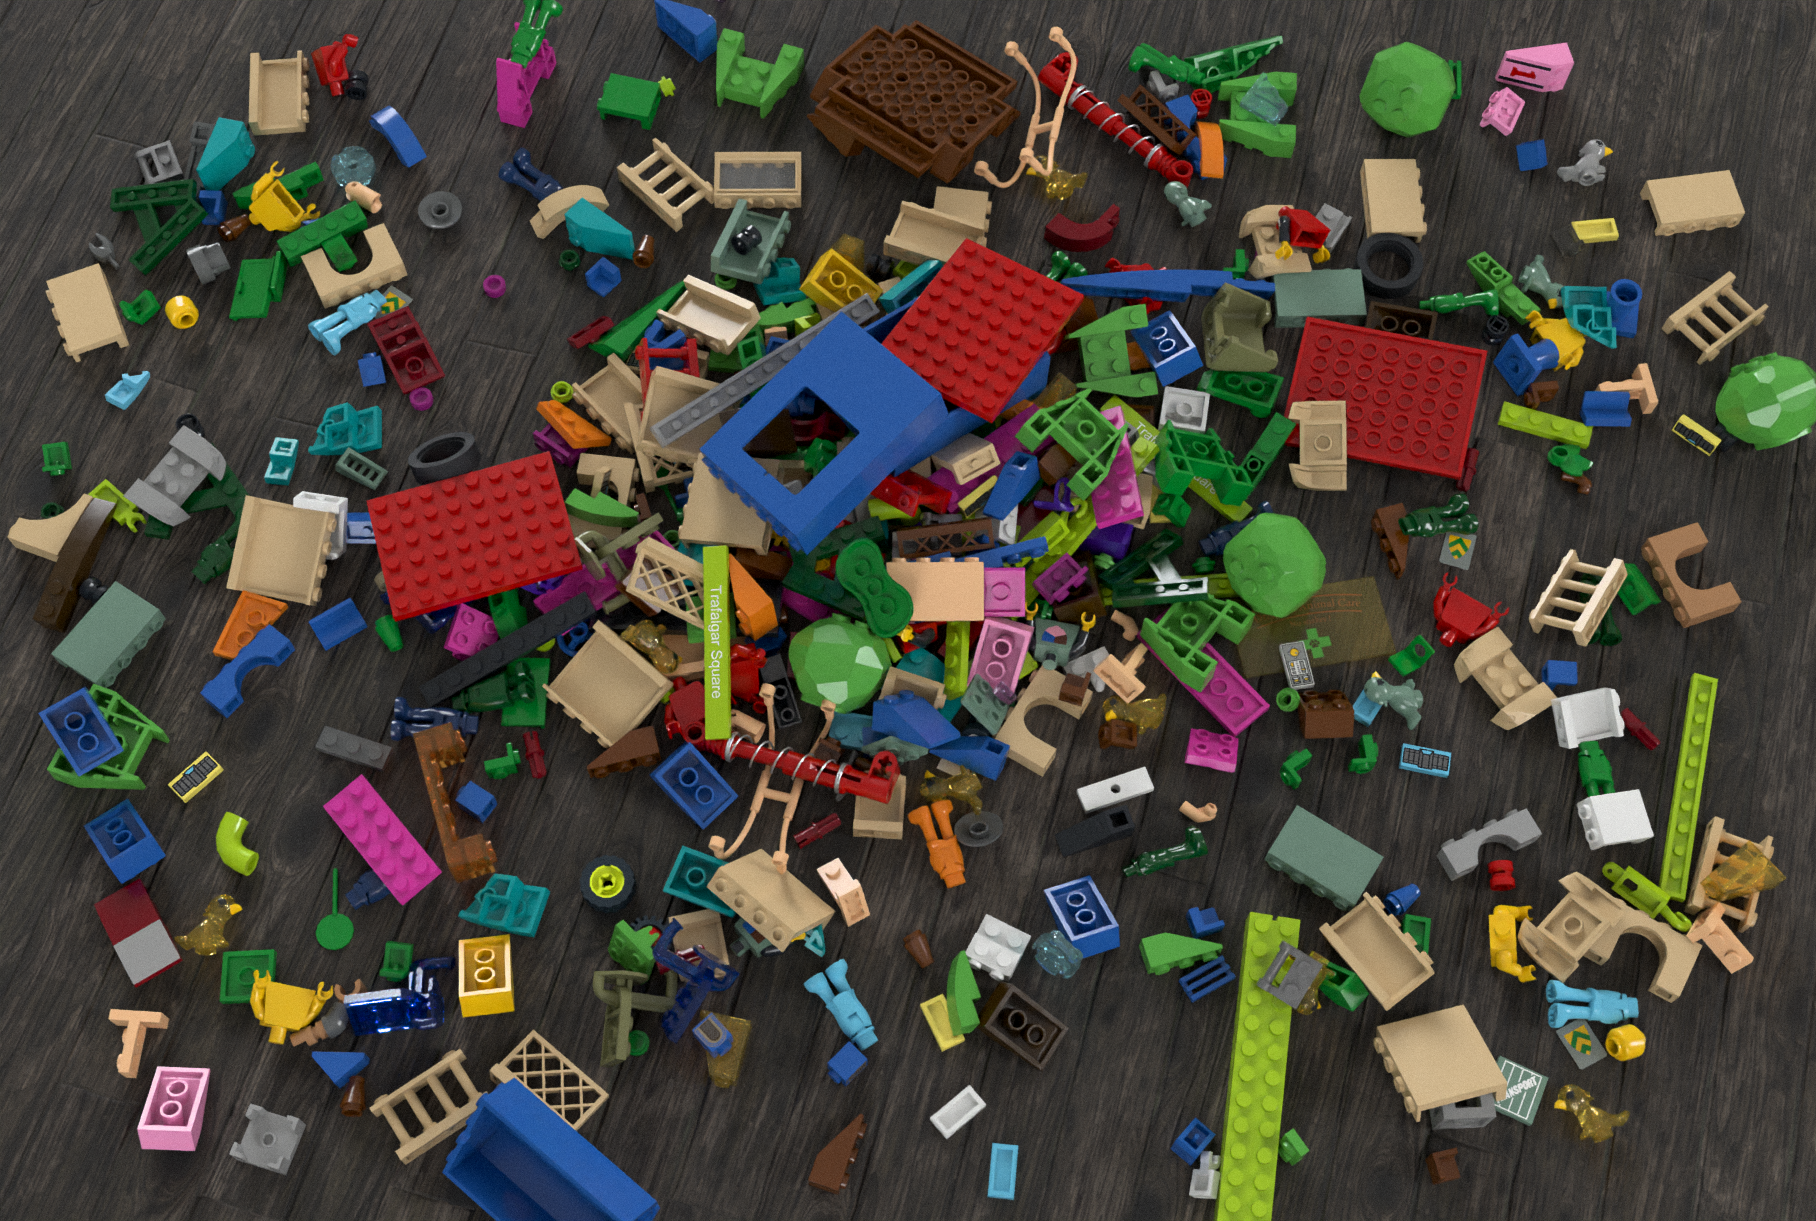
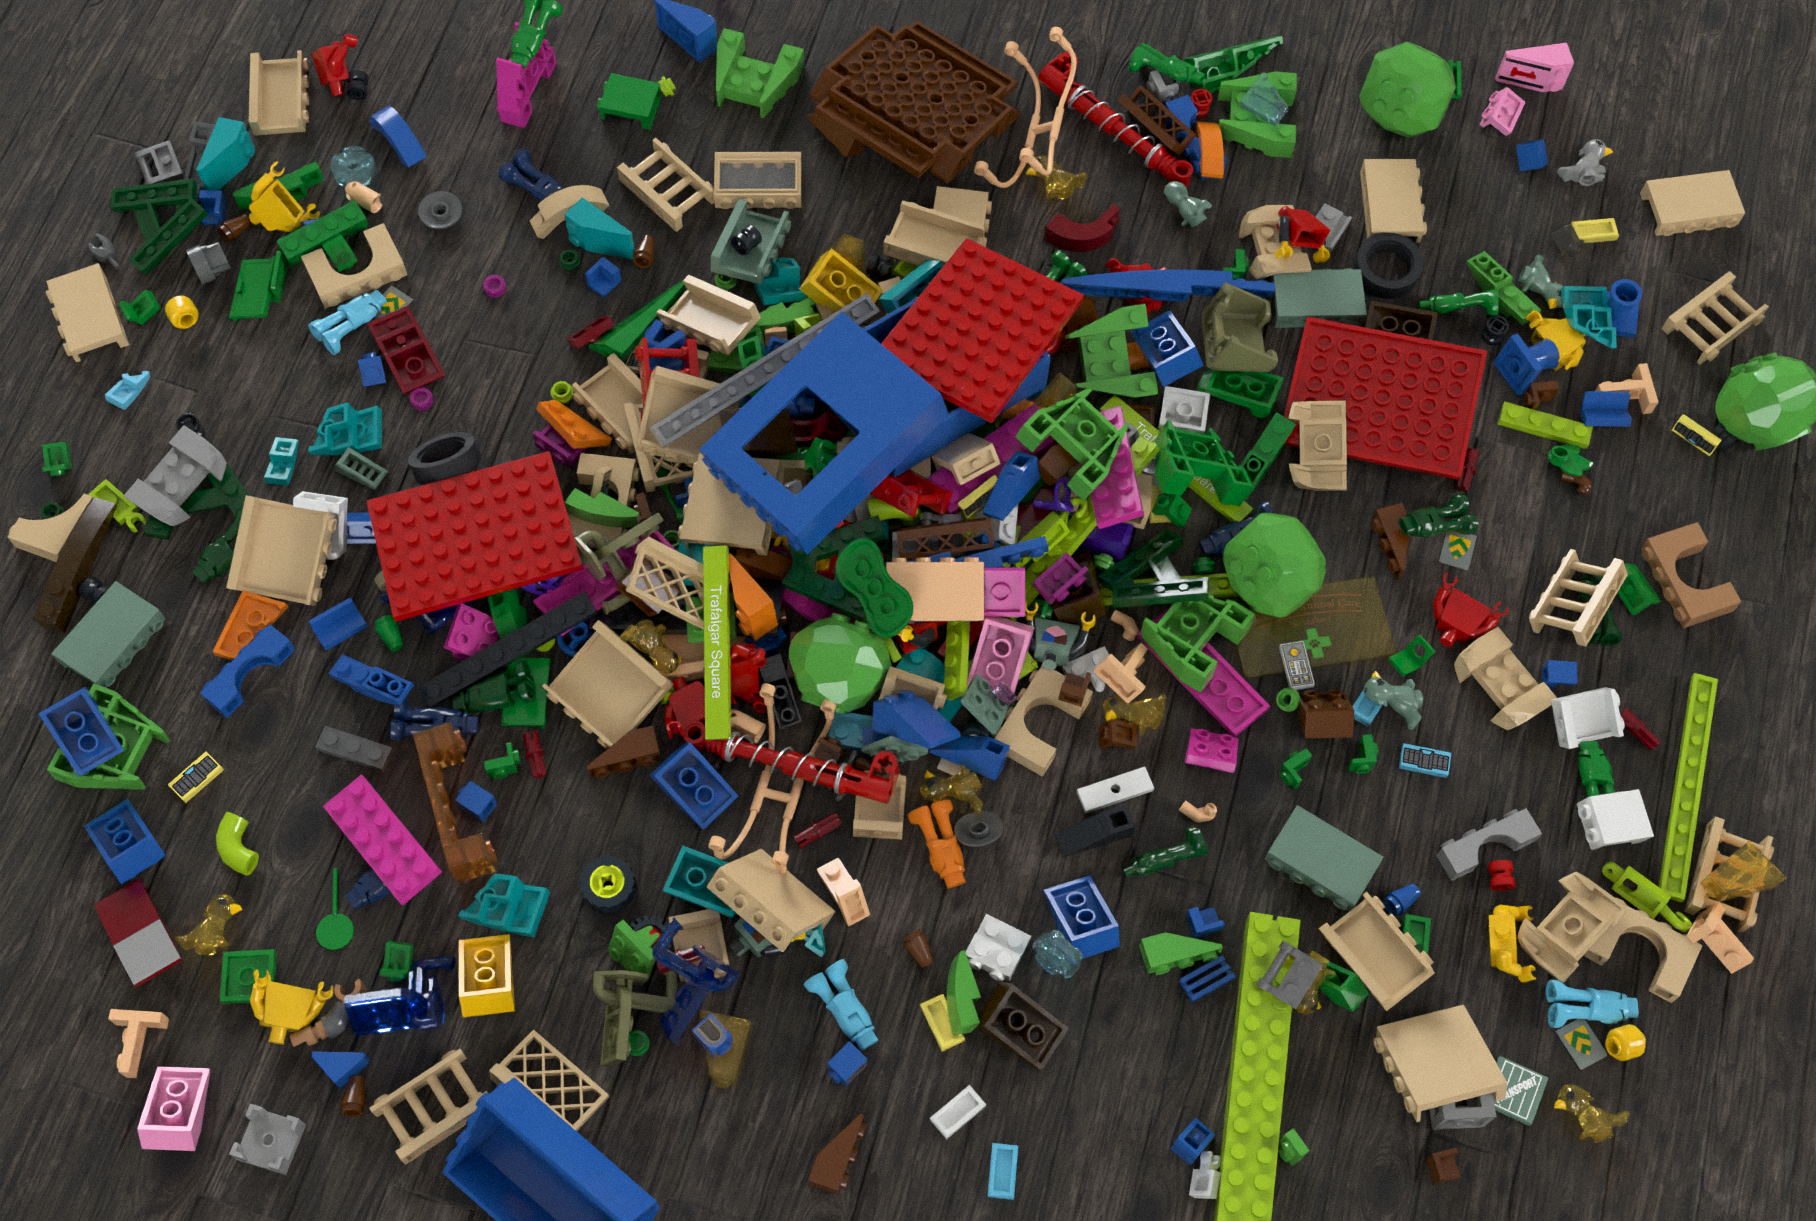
(371, 681): none -> blue slope

